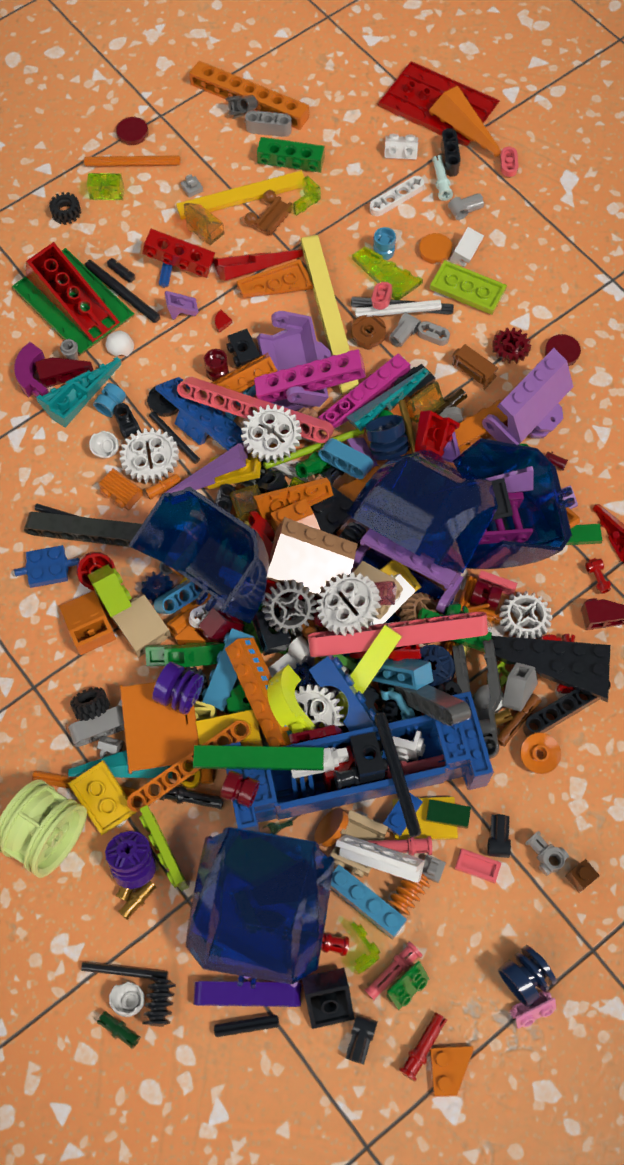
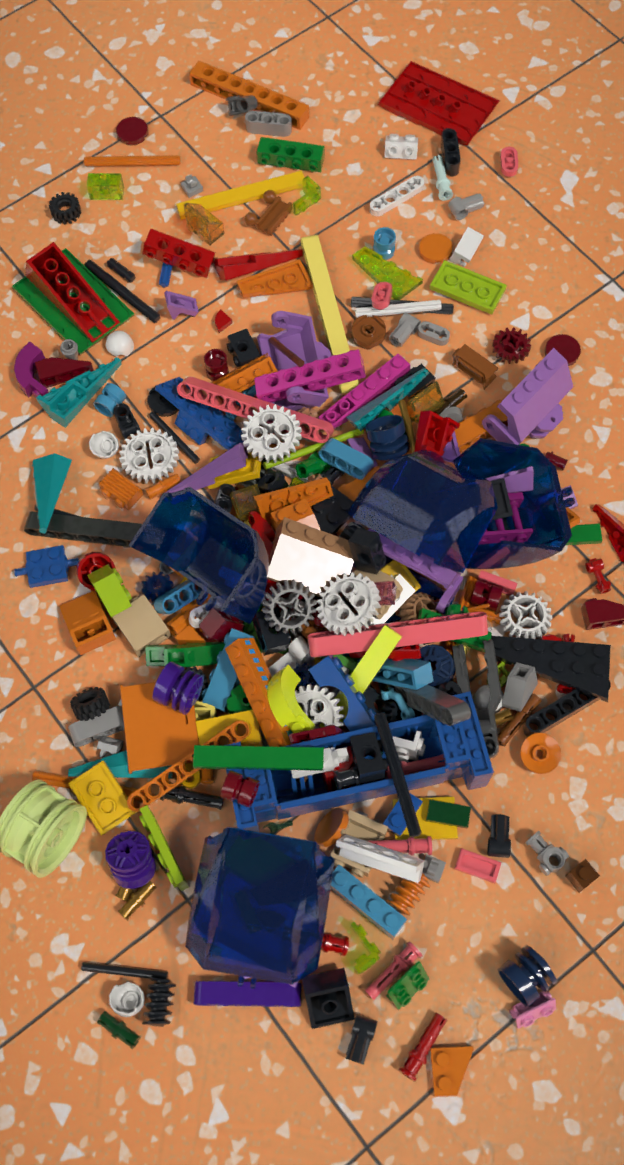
(49, 479): none -> teal wedge
(247, 1025): black axle -> none
(292, 356): none -> copper bar
(367, 551): none -> black brick
(457, 111): orange wedge -> none

